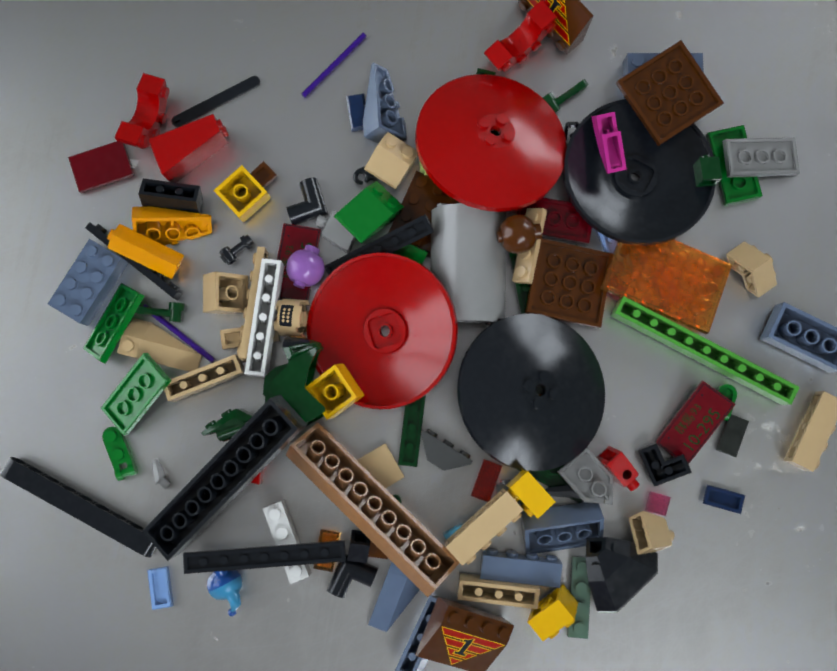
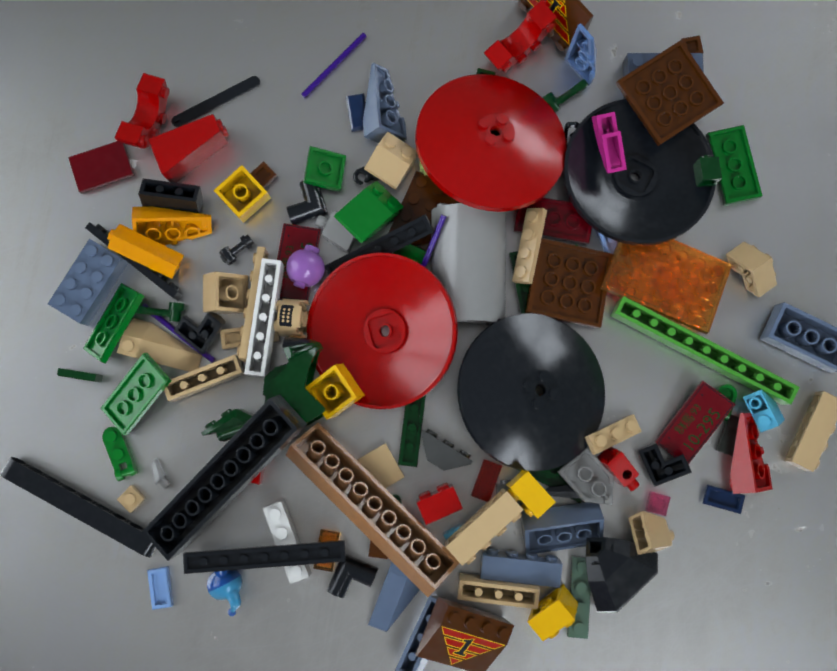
(79, 375): none -> dark green tile
(131, 499): none -> tan plate
(200, 335): none -> black brick
(324, 169): none -> green tile
(358, 547): black brick -> none
(433, 240): none -> dark purple axle
(438, 503): none -> red brick
(518, 234): reddish brown brick -> none
(582, 54): none -> medium blue wedge
(612, 434): none -> tan plate
(693, 44): none -> reddish brown plate
(747, 469): none -> red wedge
(760, 157): light grey tile -> none
(763, 410): none -> medium azure slope

